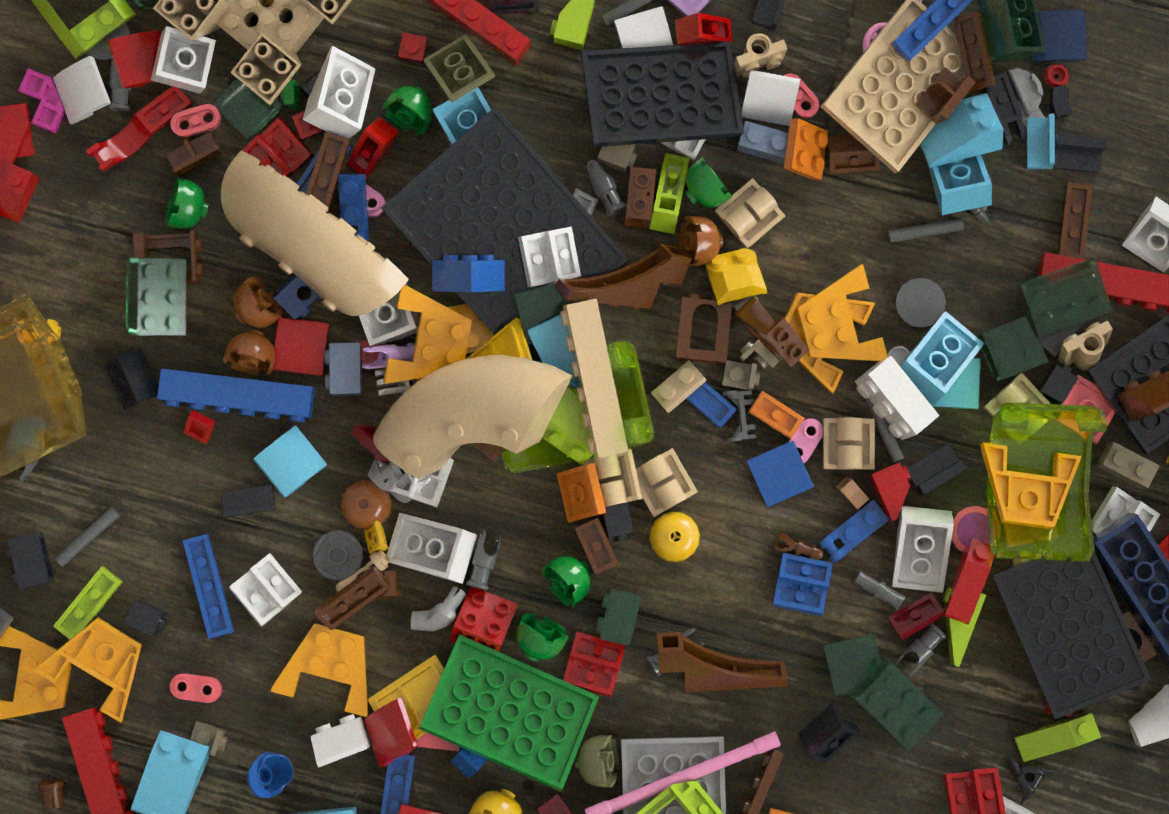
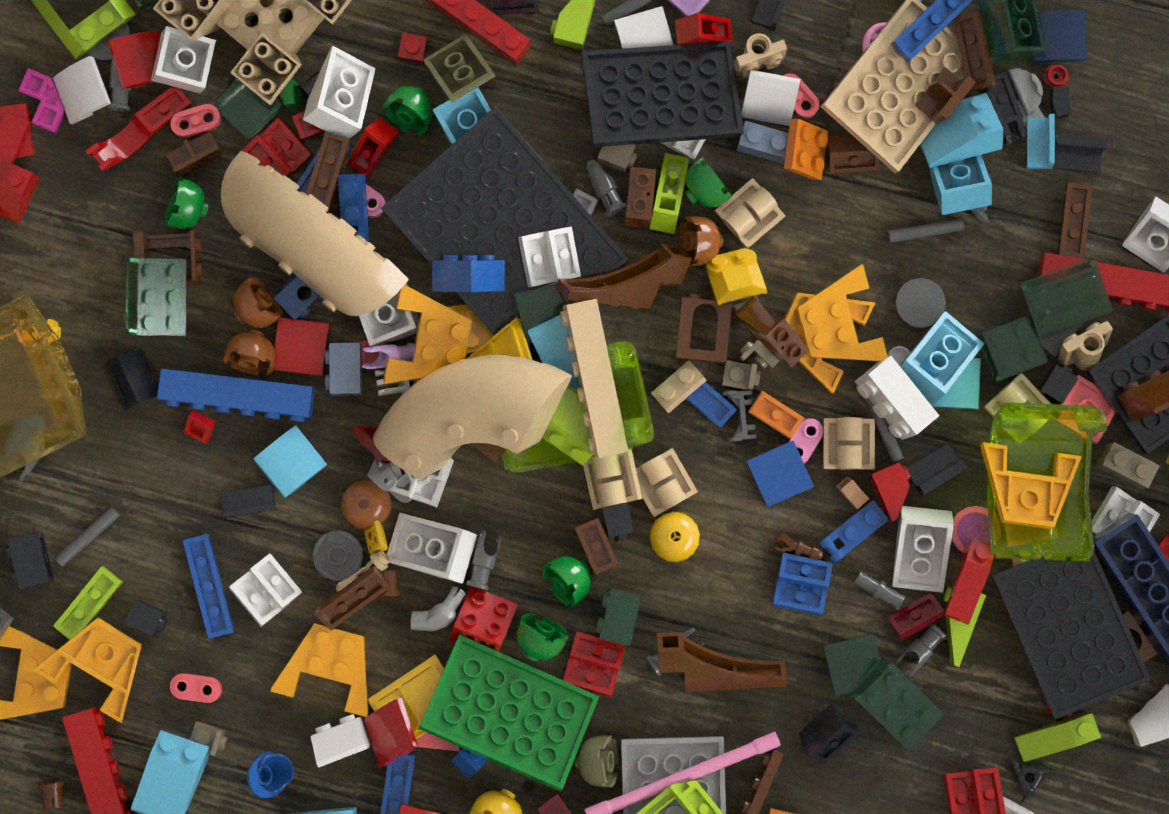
(581, 492): orange plate -> none

